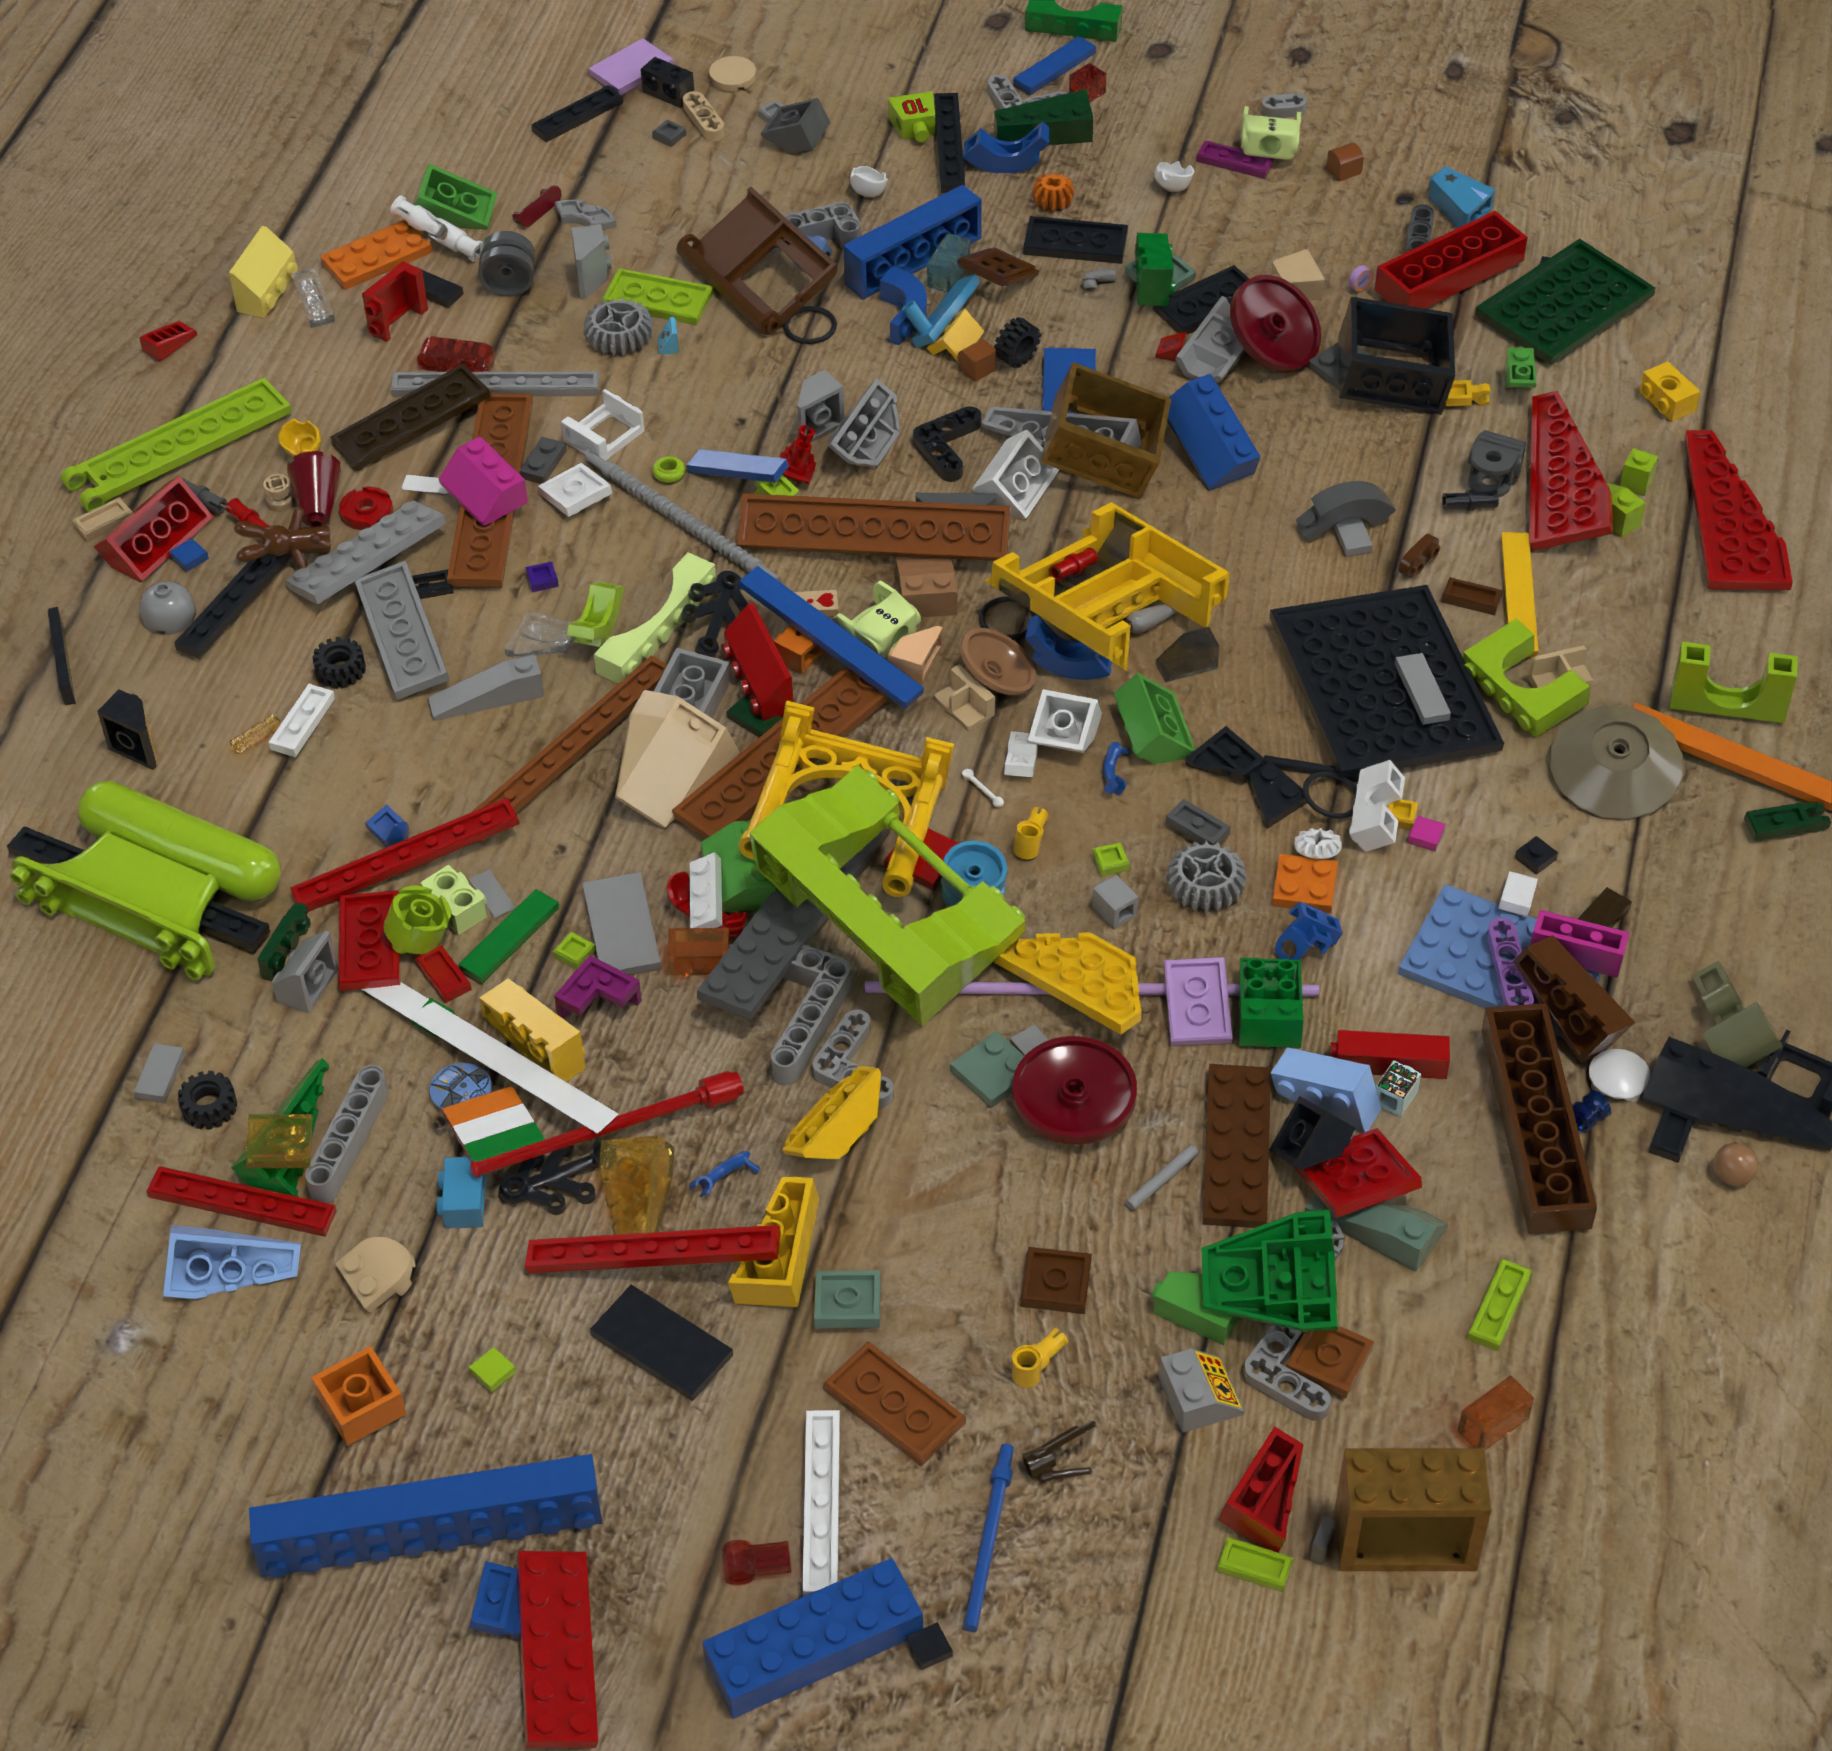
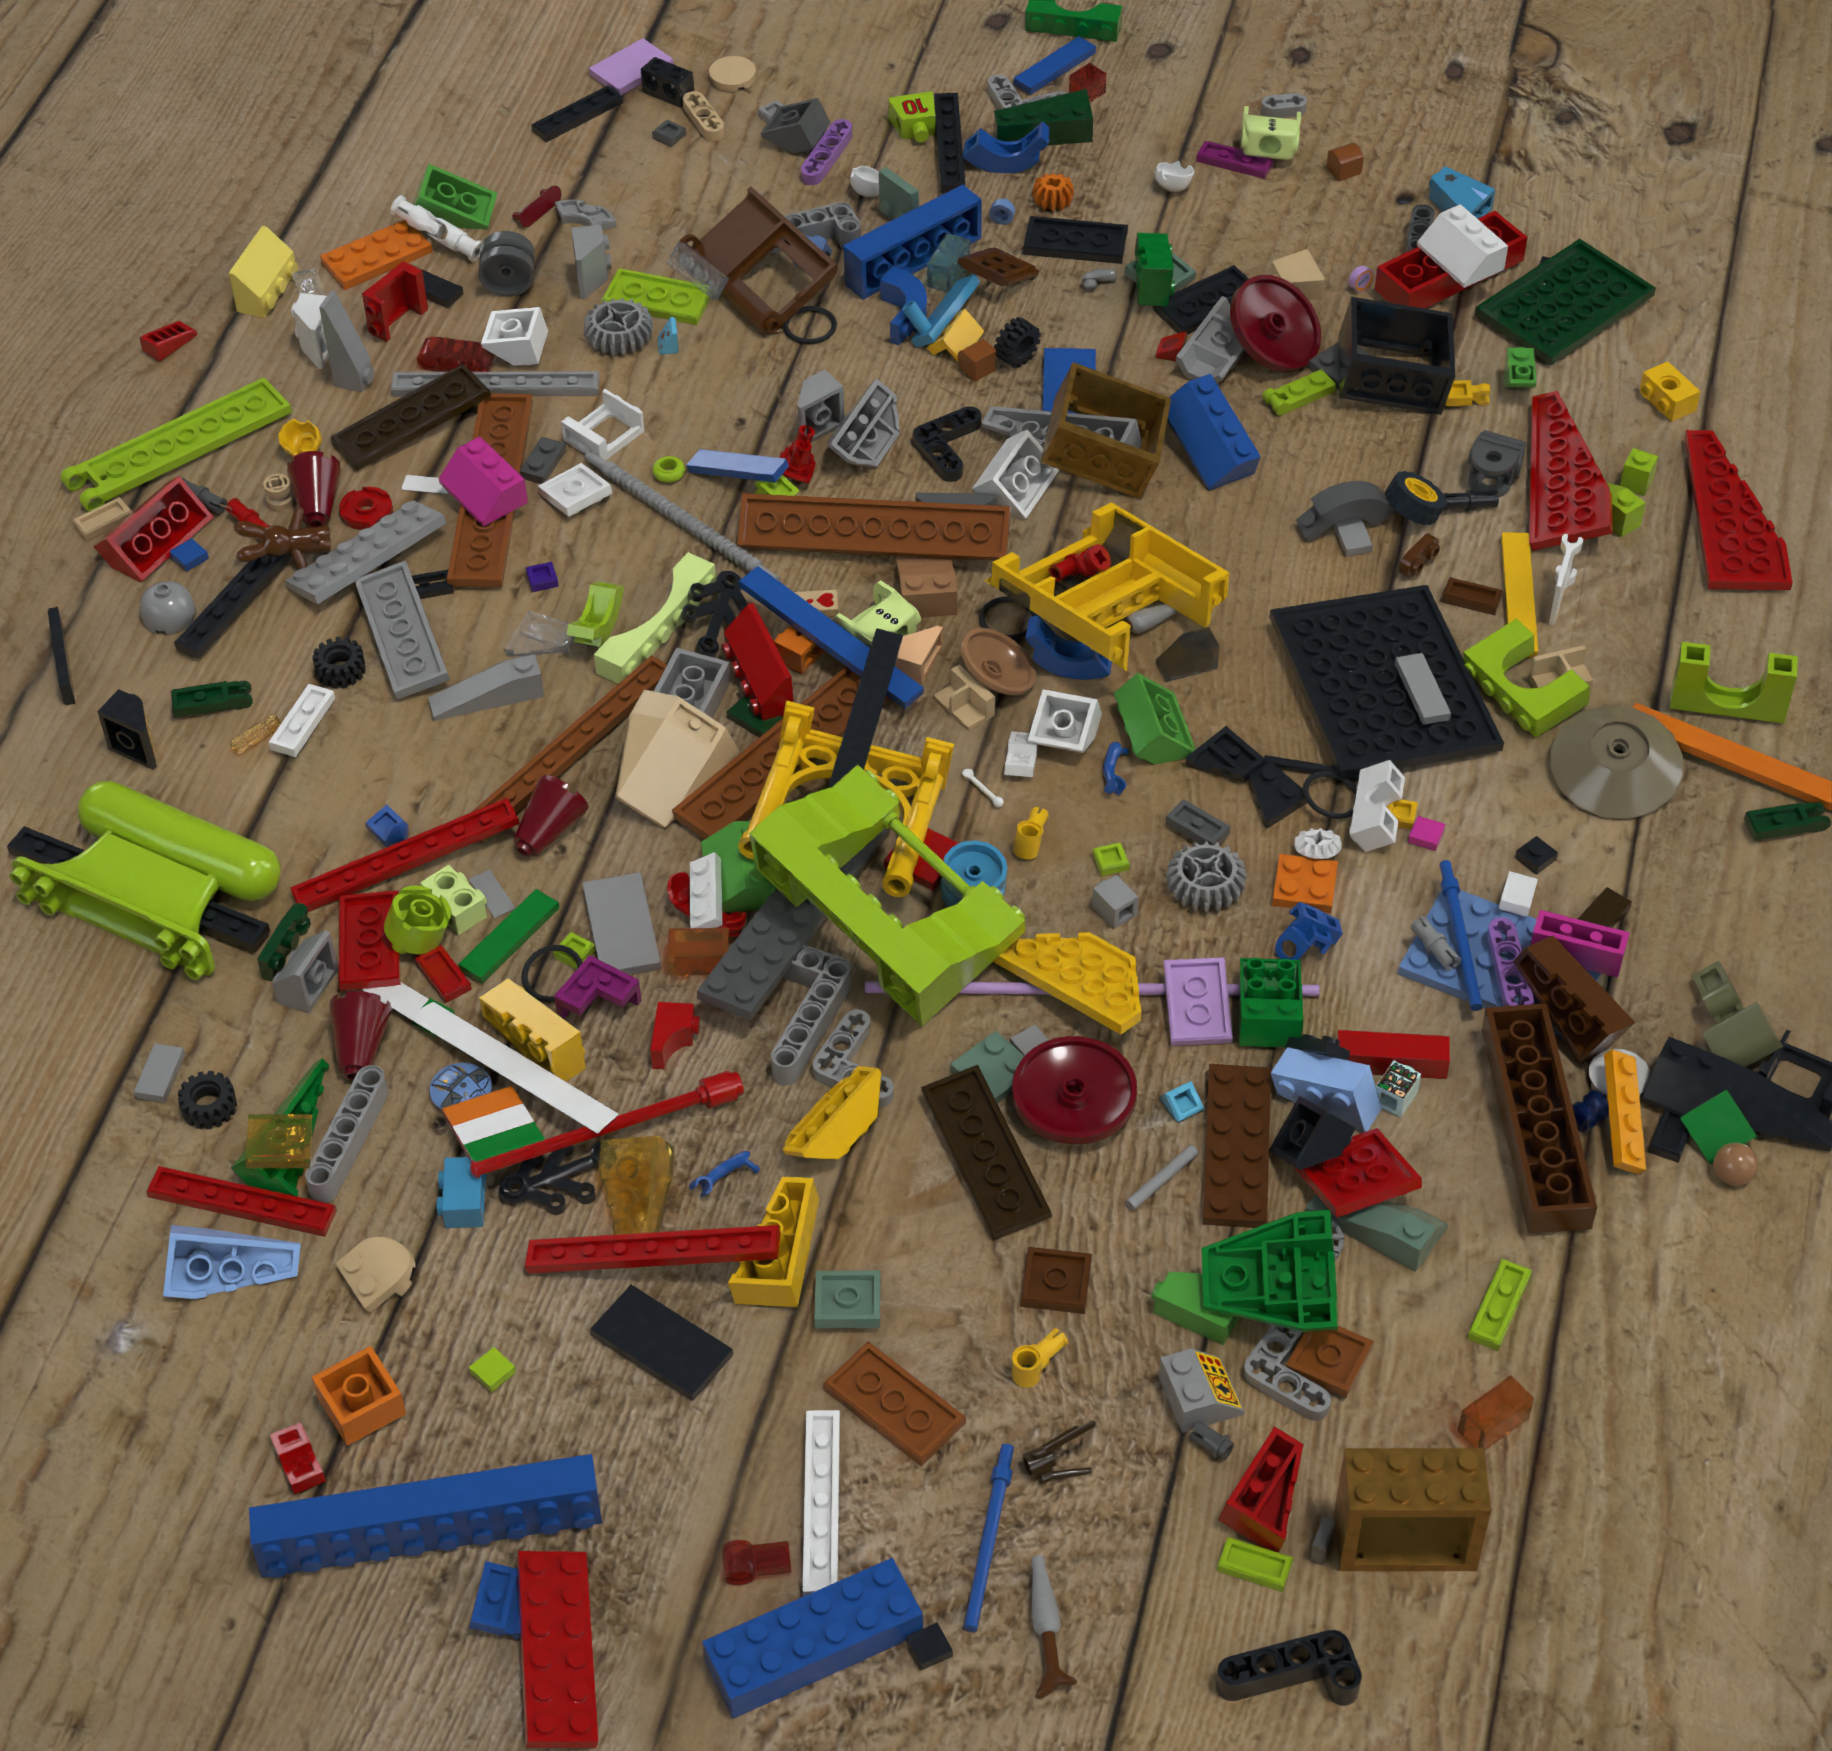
(211, 698): none -> dark green hinge
(297, 1458): none -> red slope
(310, 328): none -> white slope
(346, 352): none -> light grey wedge
(358, 1029): none -> dark red cone
(516, 335): none -> white slope
(527, 987): none -> black tyre
(548, 815): none -> dark red cone
(672, 1030): none -> red arch
(698, 270): none -> clear plate
(831, 153): none -> medium lavender beam
(867, 704): none -> black tile
(896, 194): none -> sand green plate
(986, 1152): none -> dark brown tile
(1002, 211): none -> medium blue tile
(1047, 1624): none -> piece
(1093, 561): none -> red wheel
(1182, 1101): none -> medium azure slope
(1212, 1441): none -> dark grey pin
(1240, 1677): none -> black beam
(1299, 392): none -> lime plate
(1326, 1046): none -> black plate
(1415, 498): none -> black wheel
(1435, 943): none -> light grey pin
(1450, 890): none -> blue bar
(1463, 246): none -> white slope
(1563, 575): none -> white flag
(1624, 1112): none -> light orange plate
(1717, 1124): none -> green sticker

